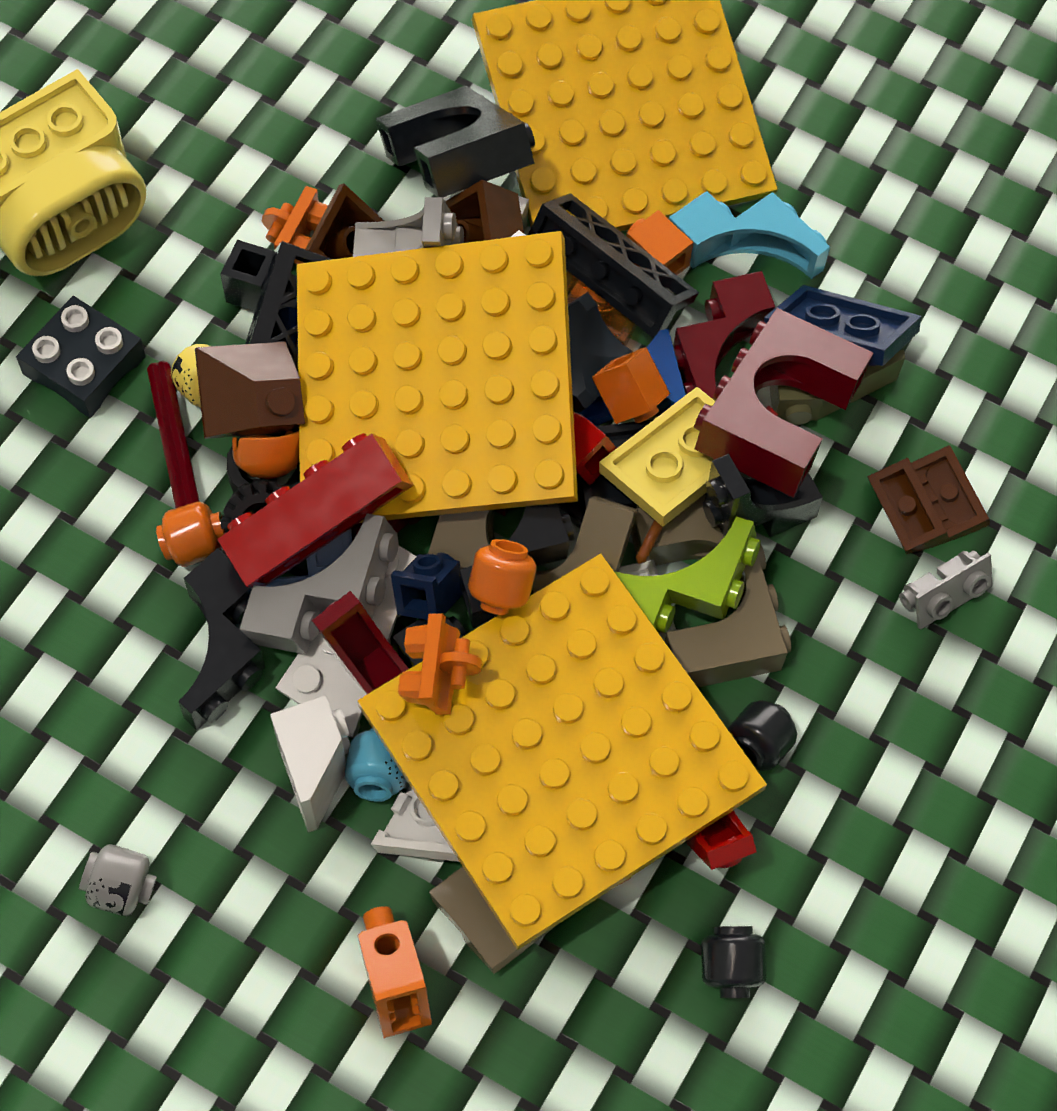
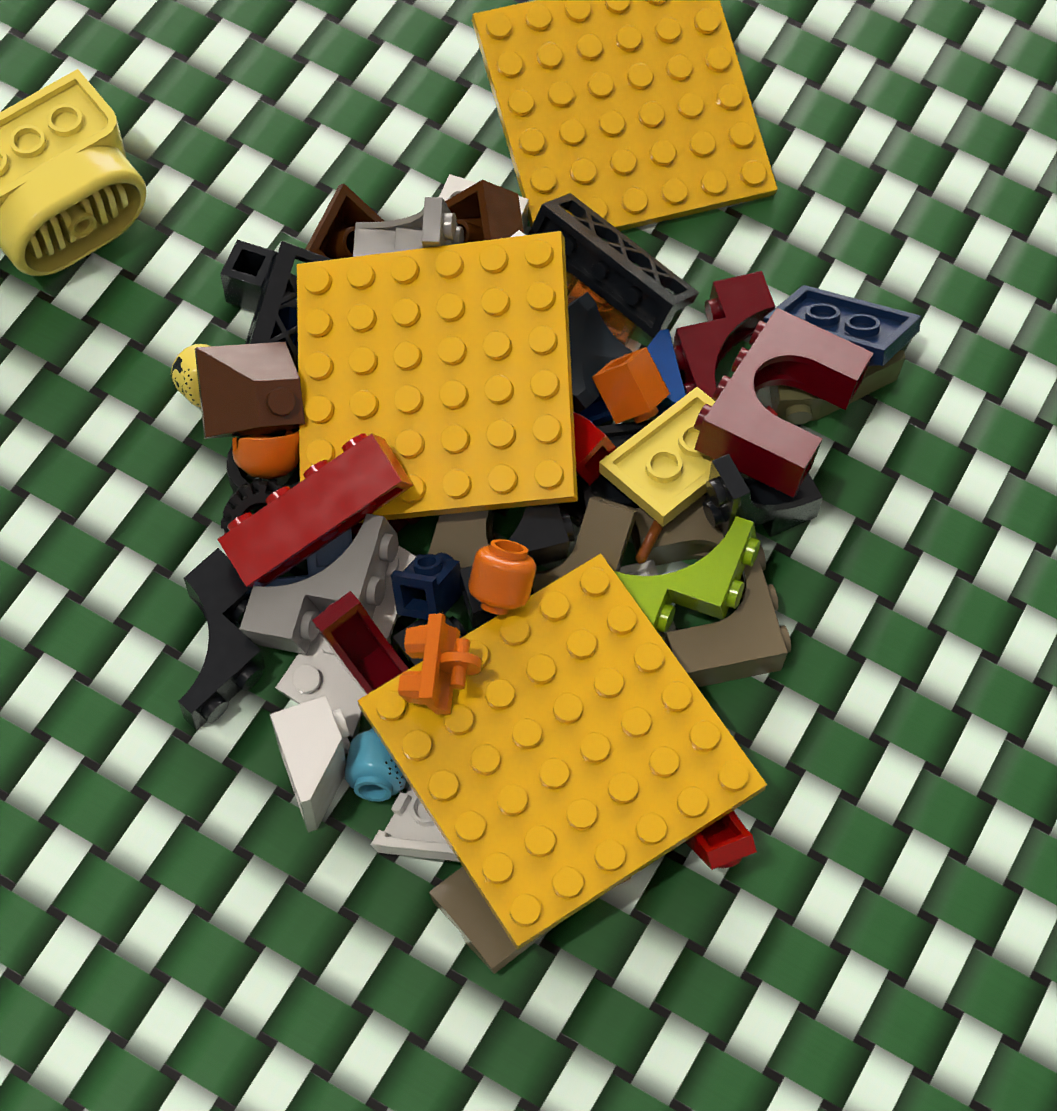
(81, 355): black brick -> none
(117, 880): light grey head -> none
(172, 434): dark red axle -> none
(189, 533): orange head -> none
(294, 223): orange hips -> none
(393, 973): orange torso -> none
(457, 140): black arch -> none
(662, 241): orange brick -> none
(733, 960): black head -> none
(763, 229): medium azure arch -> none
(764, 733): black head -> none
(929, 500): reddish brown slope -> none
(963, 579): light grey hinge -> none

